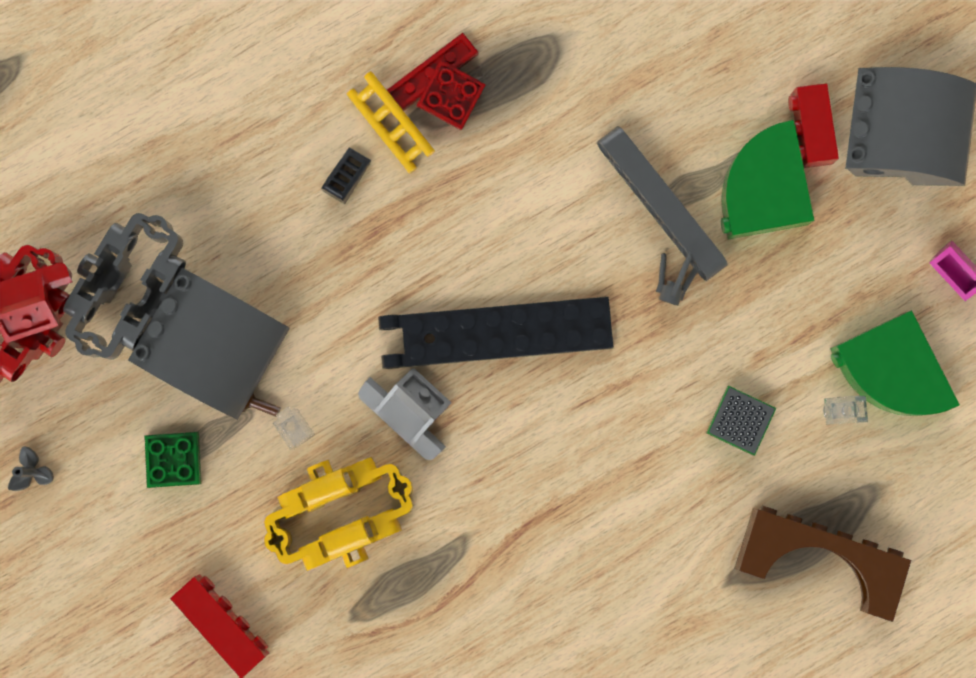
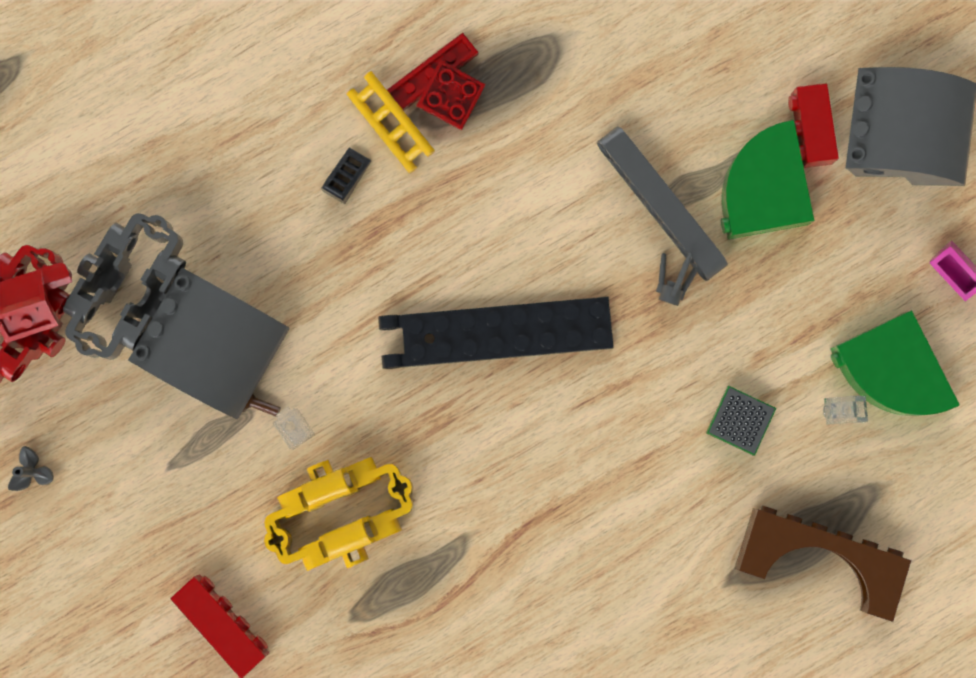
(172, 459): green tile -> none
(409, 410): light grey plate -> none

